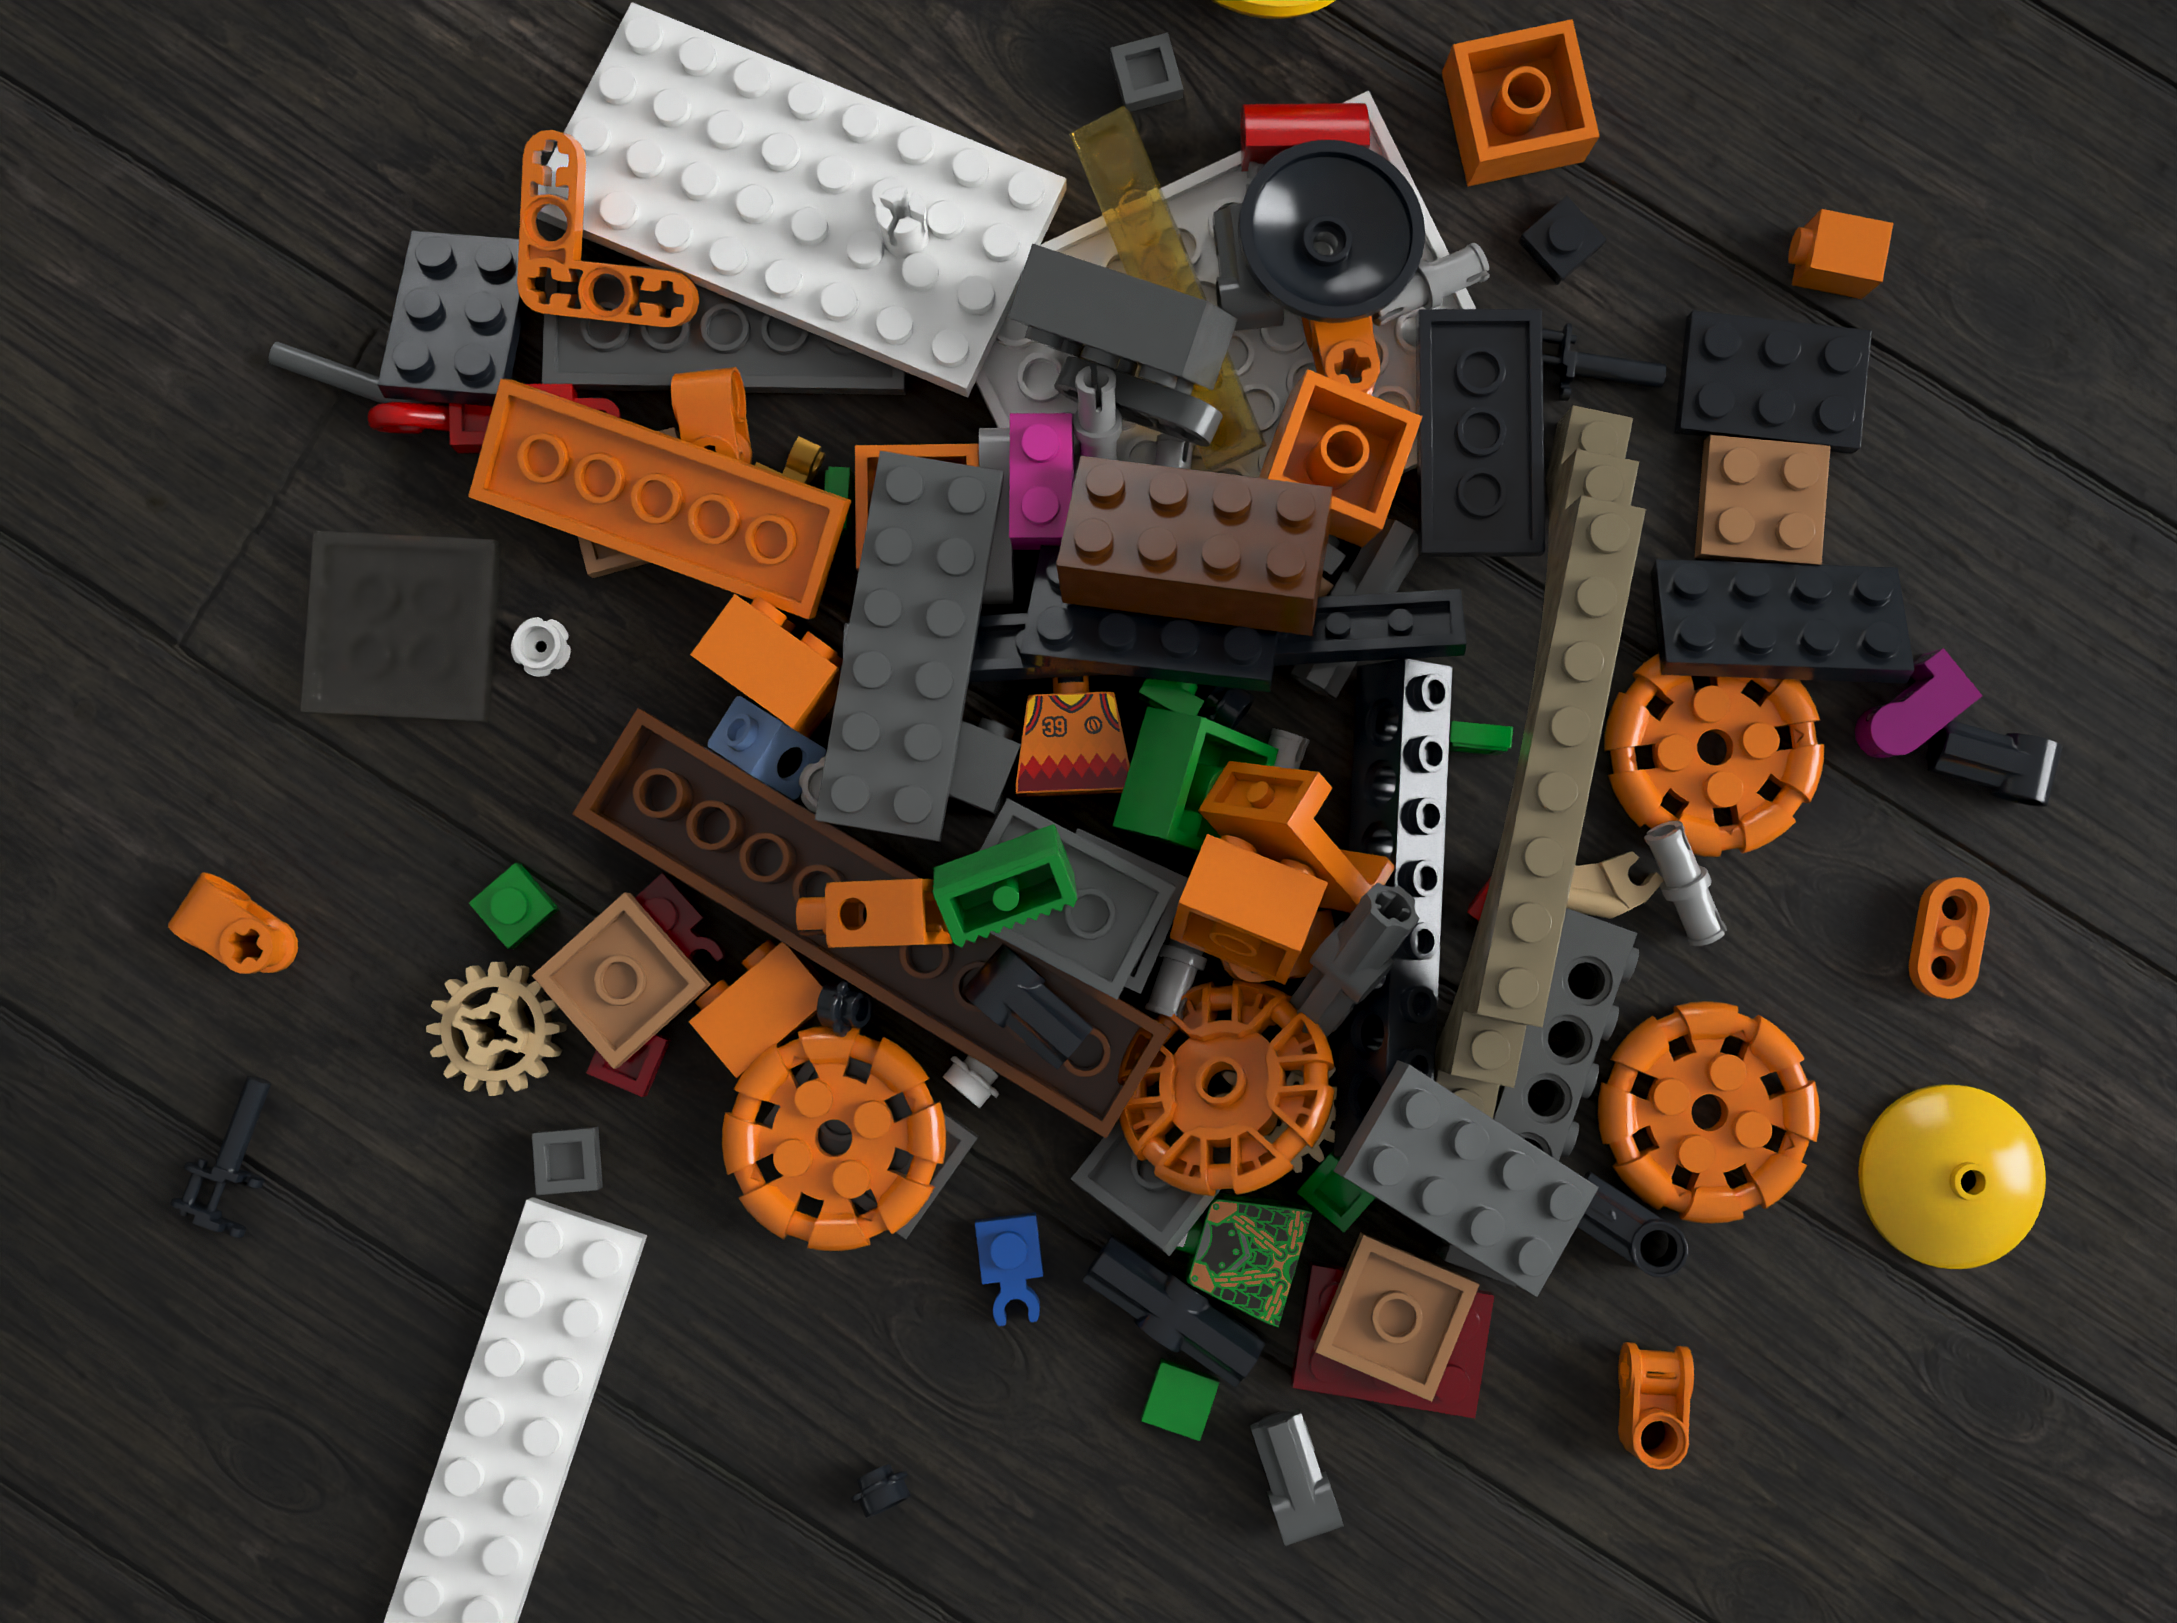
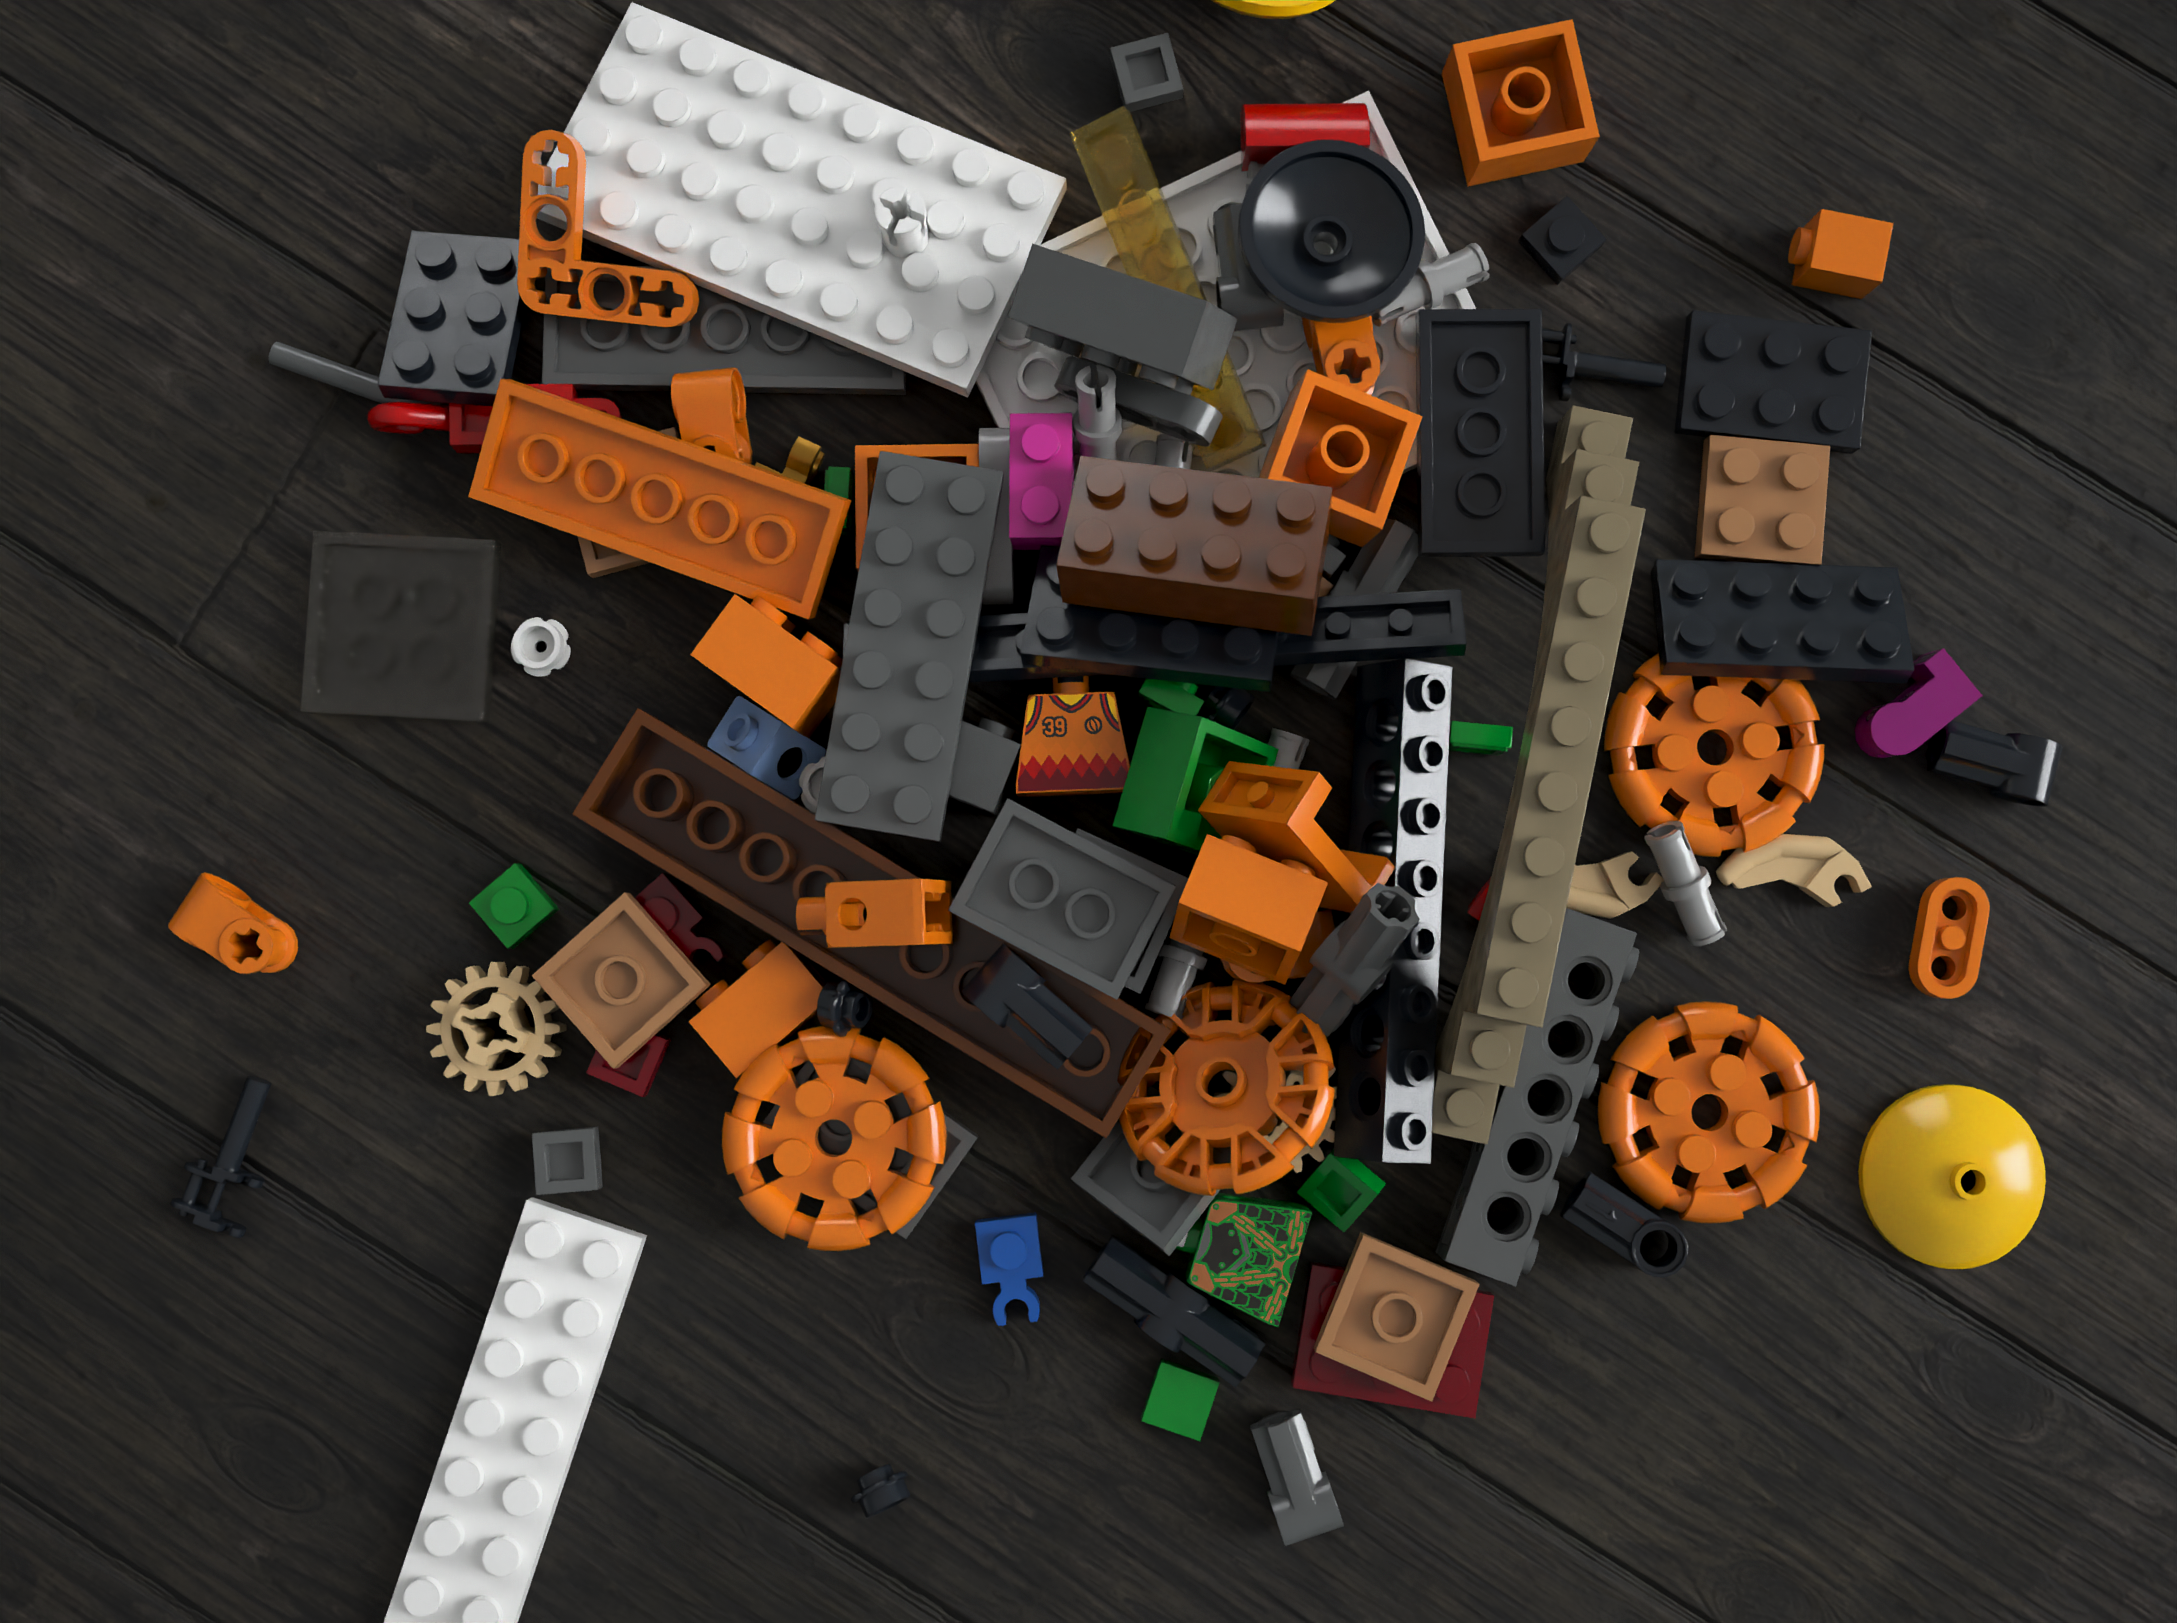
(972, 1079): white plate -> none
(1004, 885): green brick -> none
(1466, 1178): dark grey plate -> none
(1655, 1398): orange piece -> none
(1801, 860): none -> tan piece

